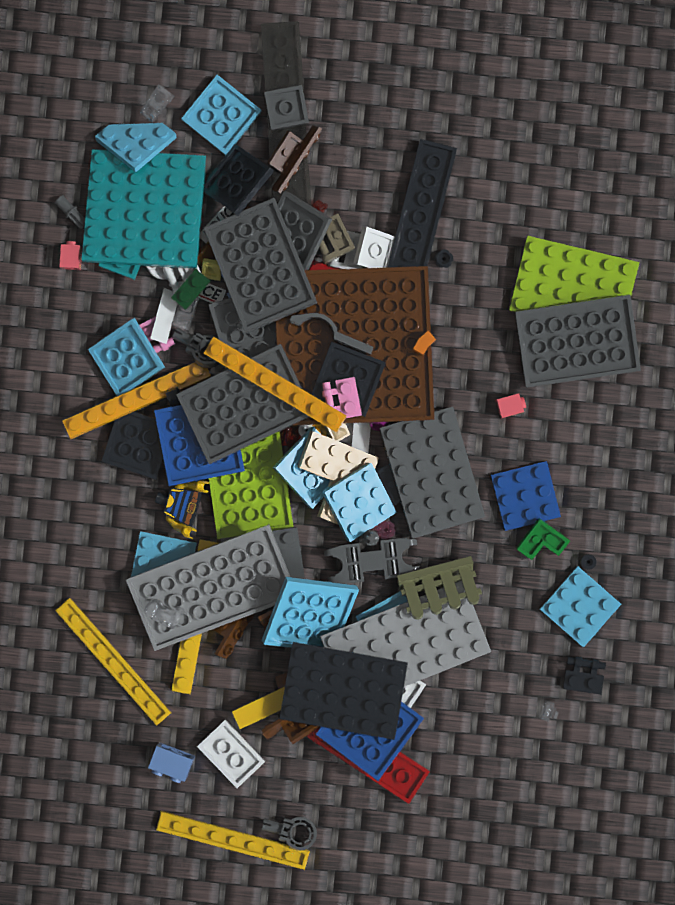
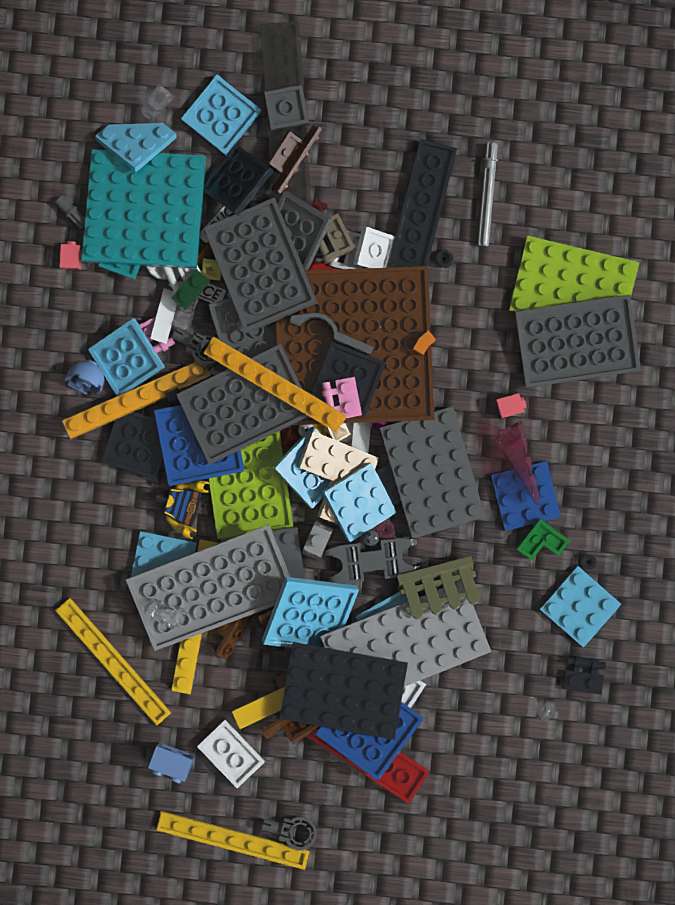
(85, 377): none -> medium blue cylinder
(317, 540): none -> light grey torso
(487, 193): none -> light grey axle
(514, 449): none -> clear pink wedge

